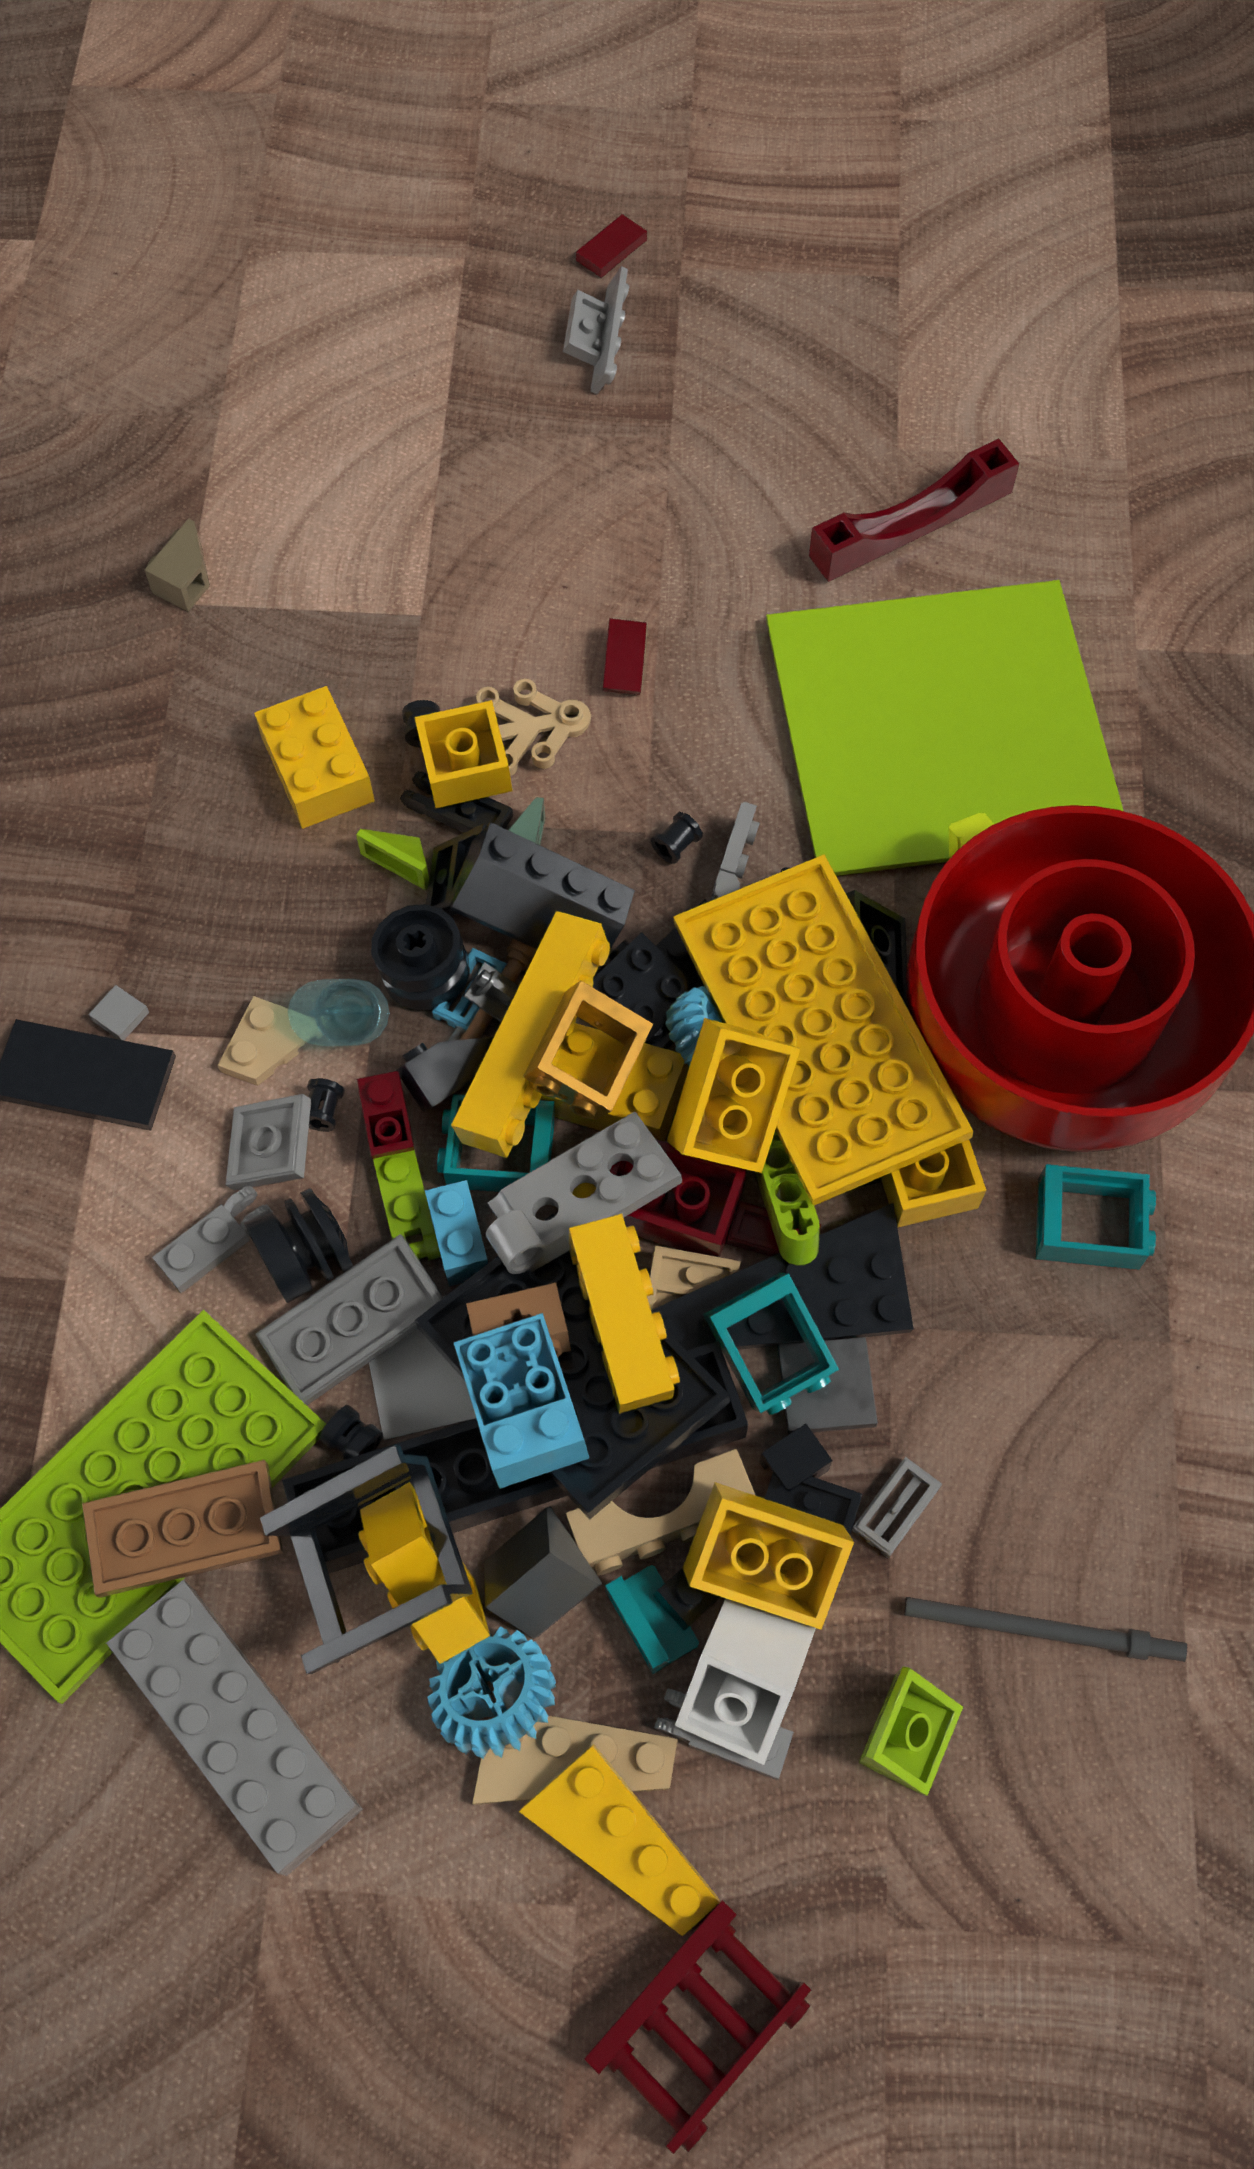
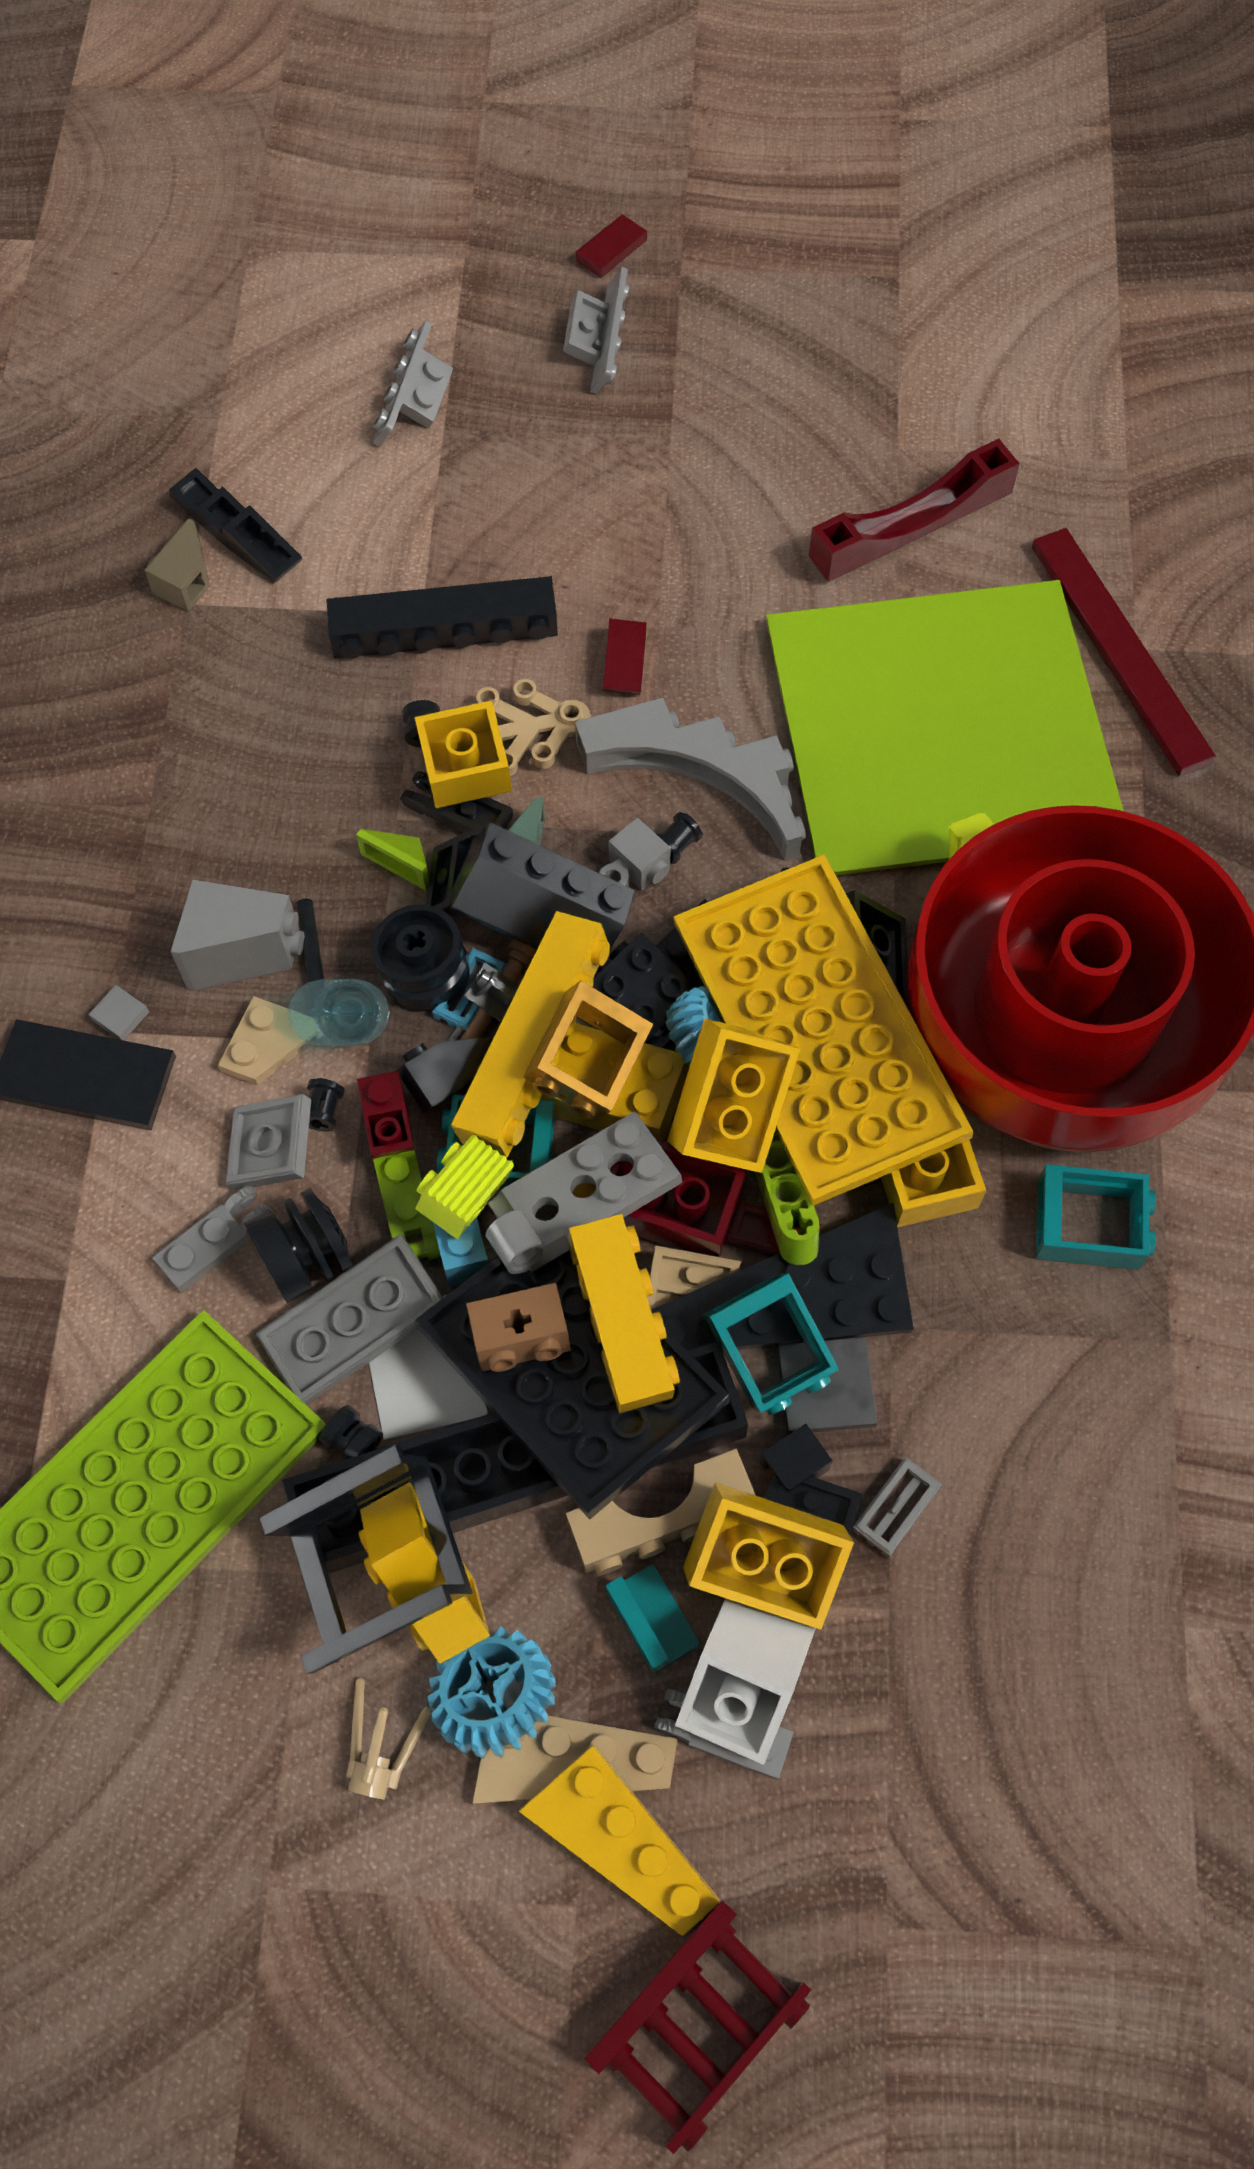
(180, 1528): medium nougat plate -> none
(234, 935): none -> light grey slope
(234, 1728): light grey brick -> none
(235, 526): none -> black slope
(311, 942): none -> black bar
(314, 757): yellow brick -> none
(371, 1772): none -> tan plant
(417, 388): none -> light grey bracket
(442, 617): none -> black brick
(463, 1186): none -> neon yellow brick
(521, 1401): medium azure slope -> none
(537, 1575): dark grey slope -> none
(637, 856): none -> light grey brick
(682, 1601): black plate -> none
(705, 751): none -> light grey arch
(734, 861): light grey hinge -> none
(911, 1732): lime slope -> none
(1124, 653): none -> dark red tile
(1135, 1643): dark grey bar -> none

